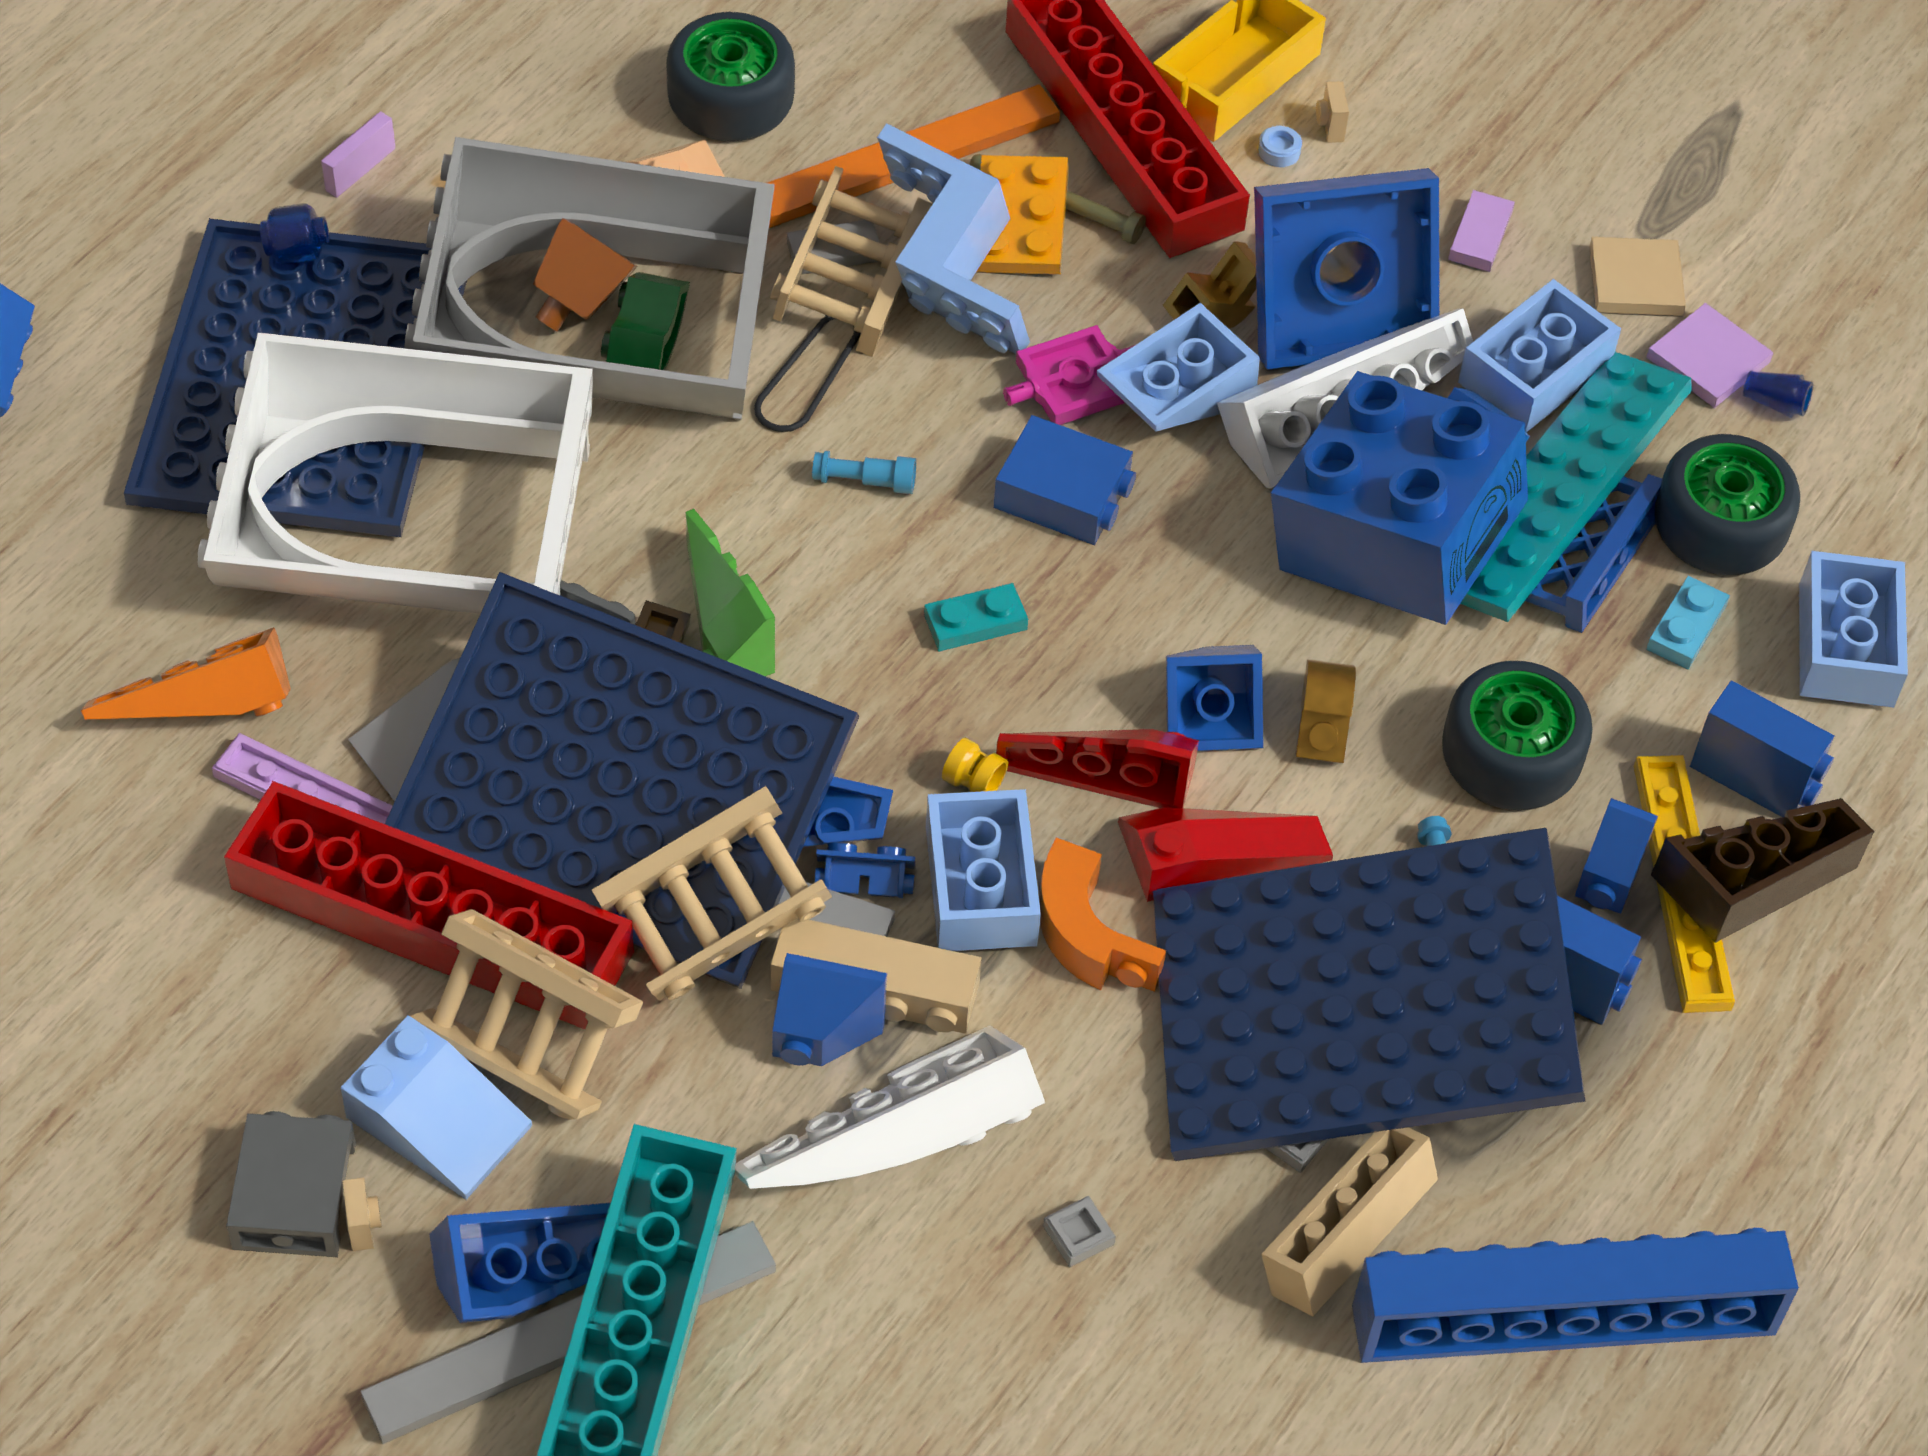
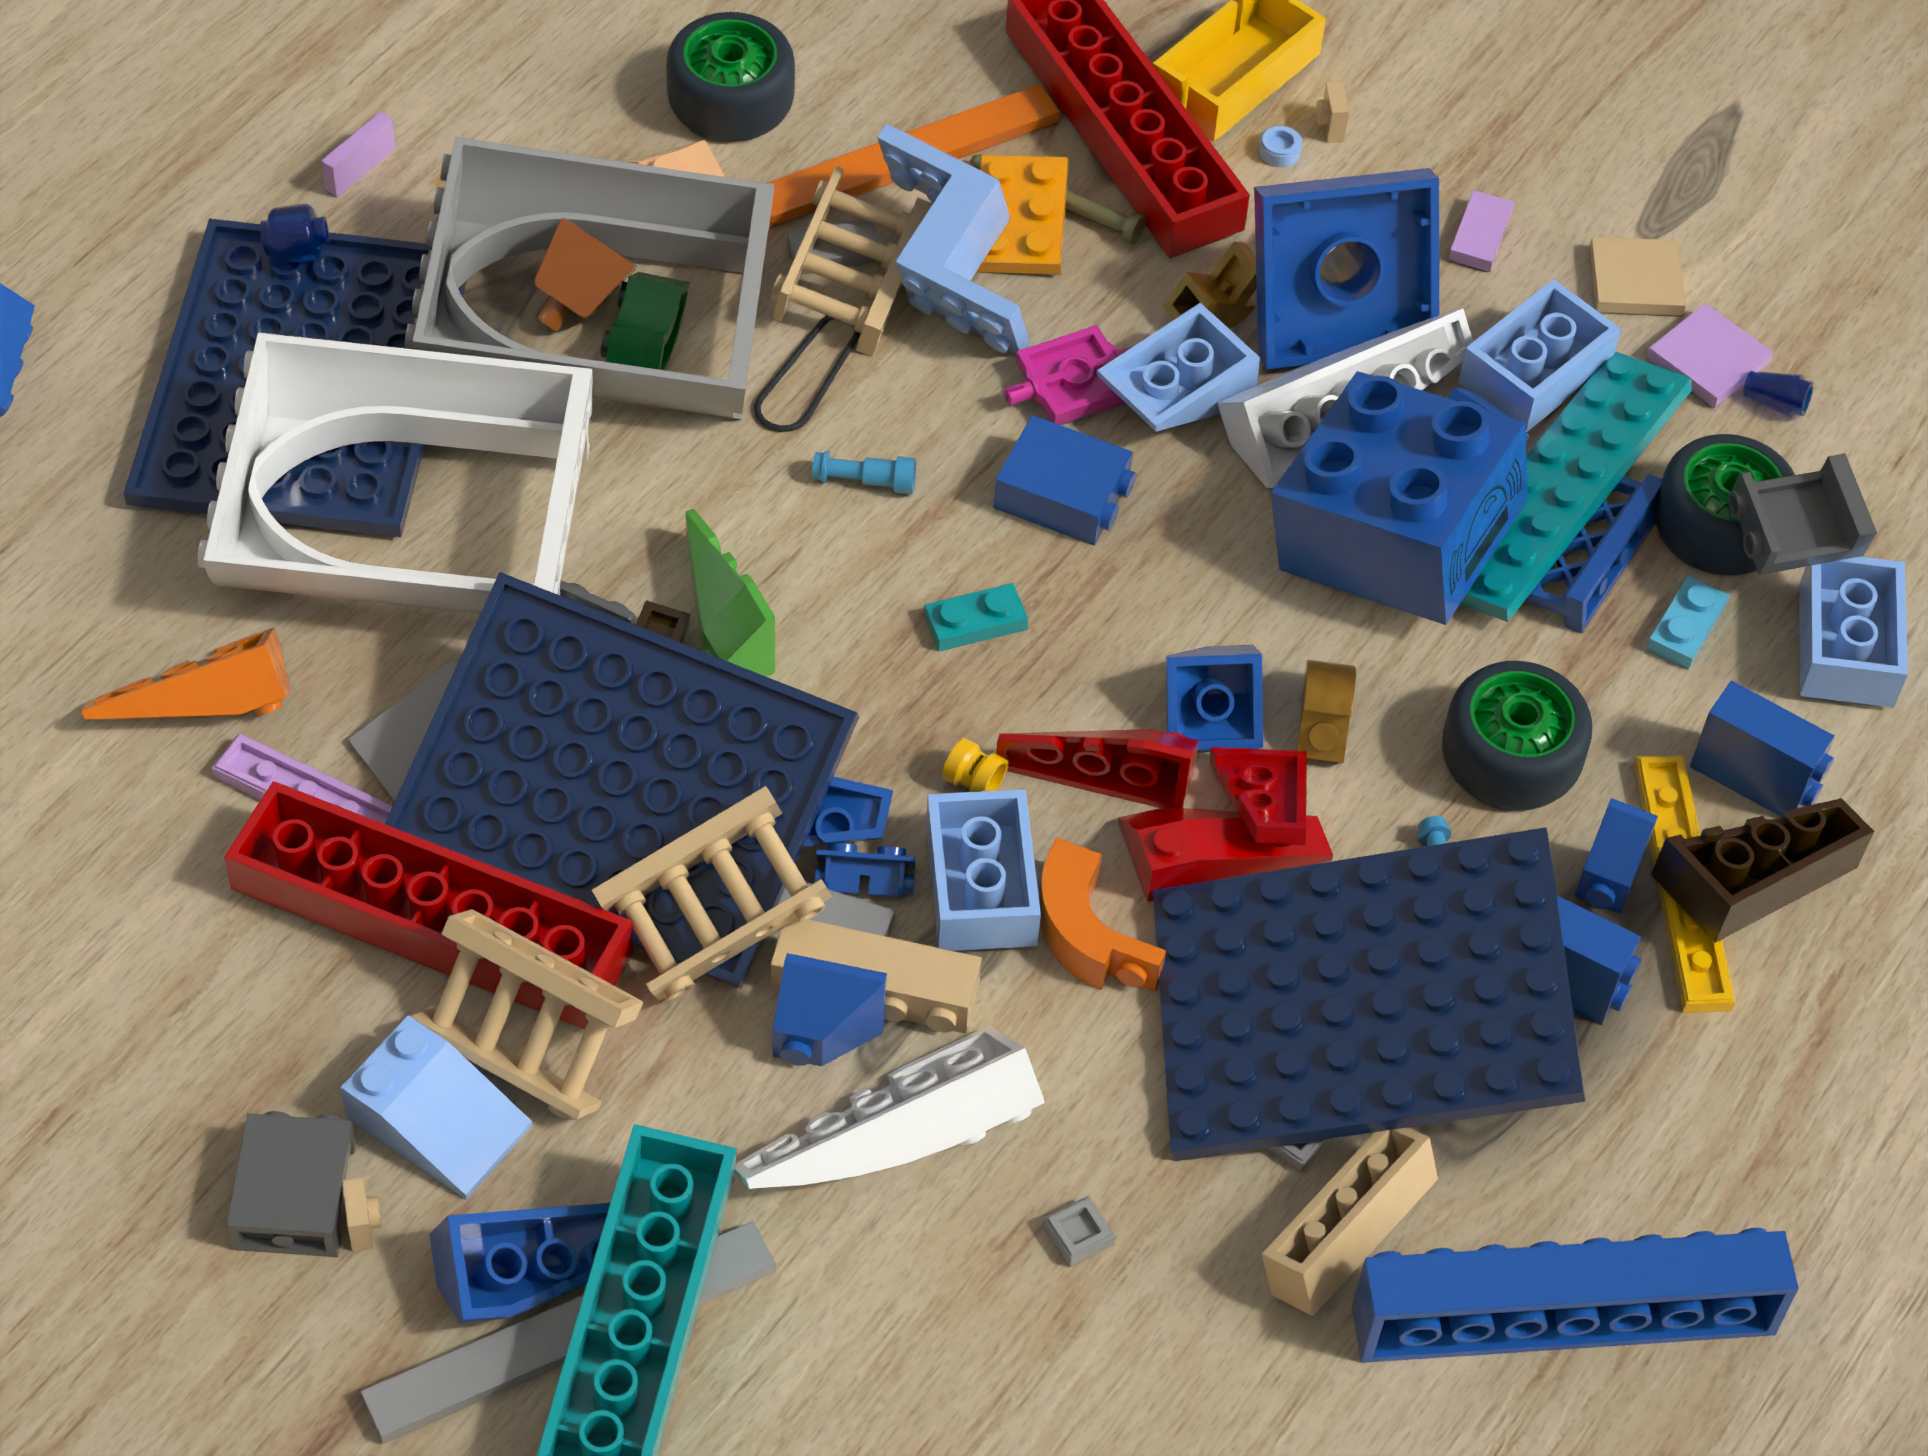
(1266, 791): none -> red wing
(1802, 517): none -> dark grey panel

